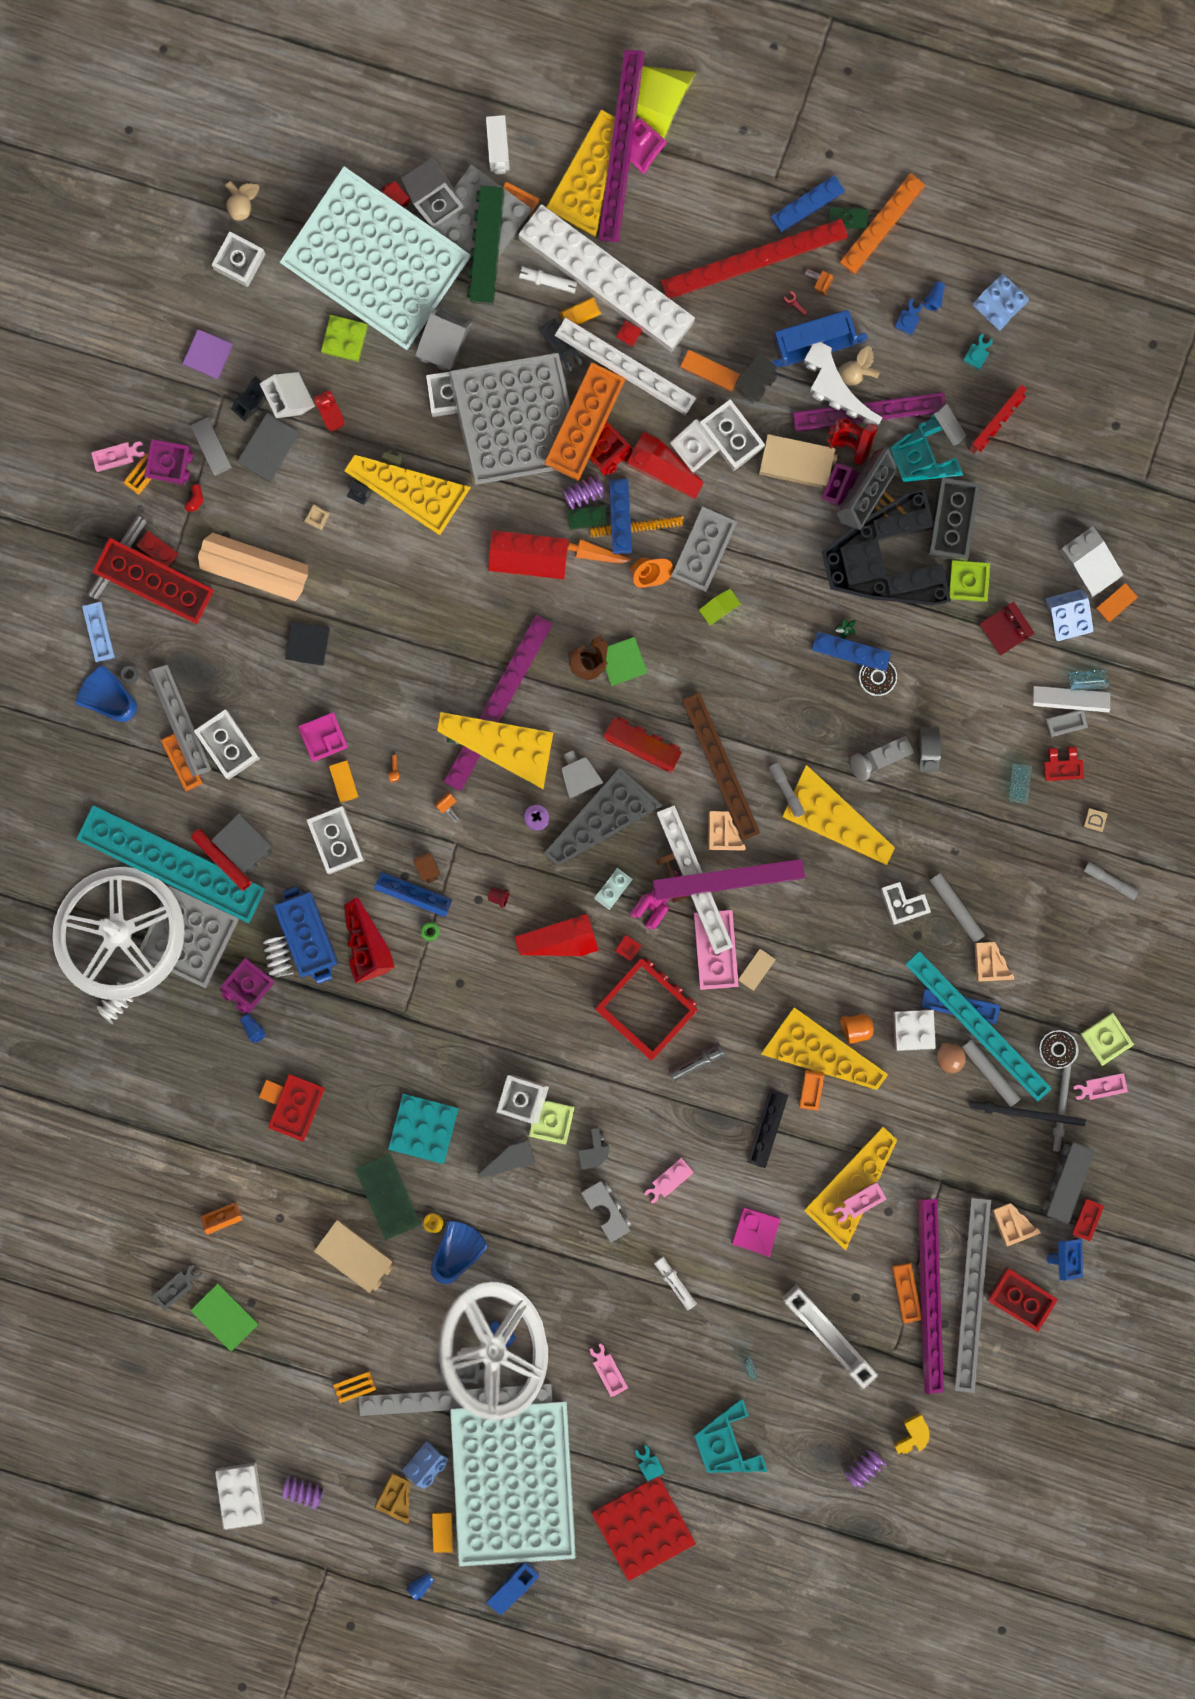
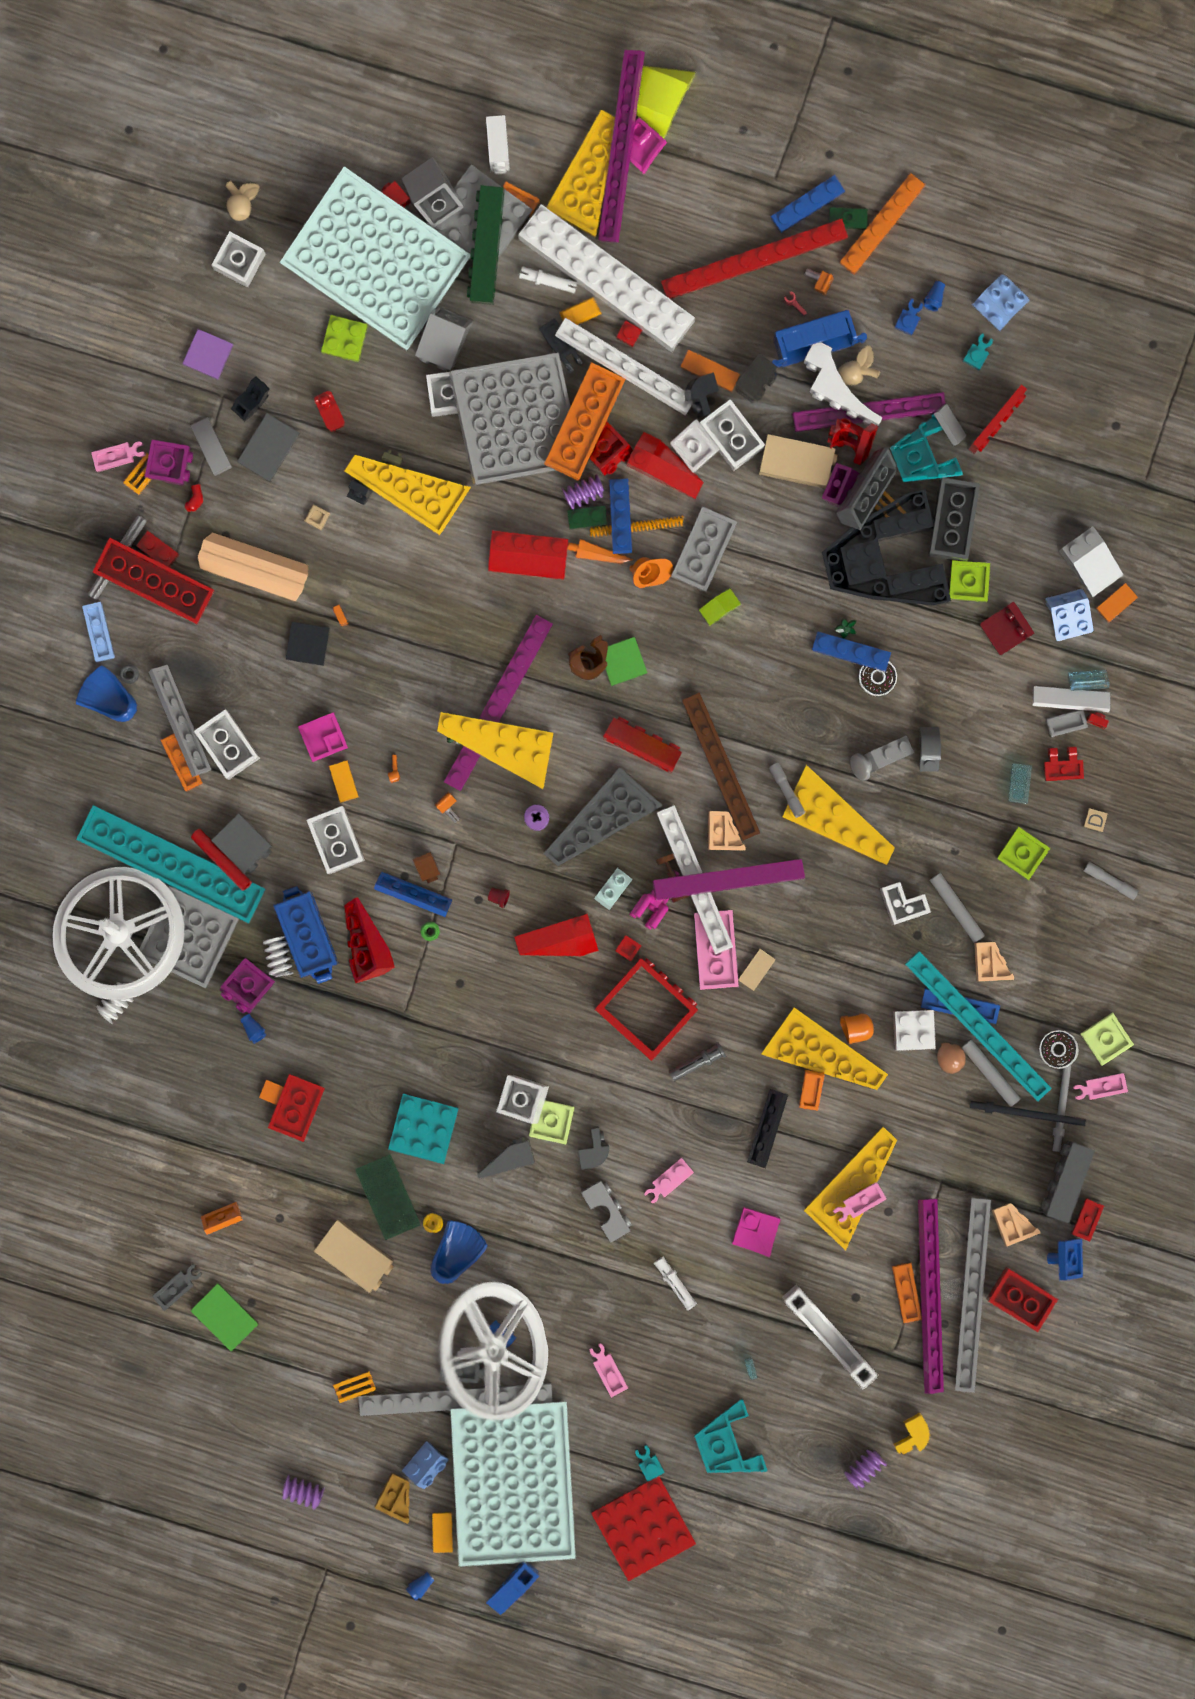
(240, 1495): white brick -> none
(287, 395): white brick -> none
(340, 615): none -> orange tile
(579, 775): light grey torso -> none
(697, 391): none -> black brick
(1023, 853): none -> lime plate
(1098, 720): none -> red plate

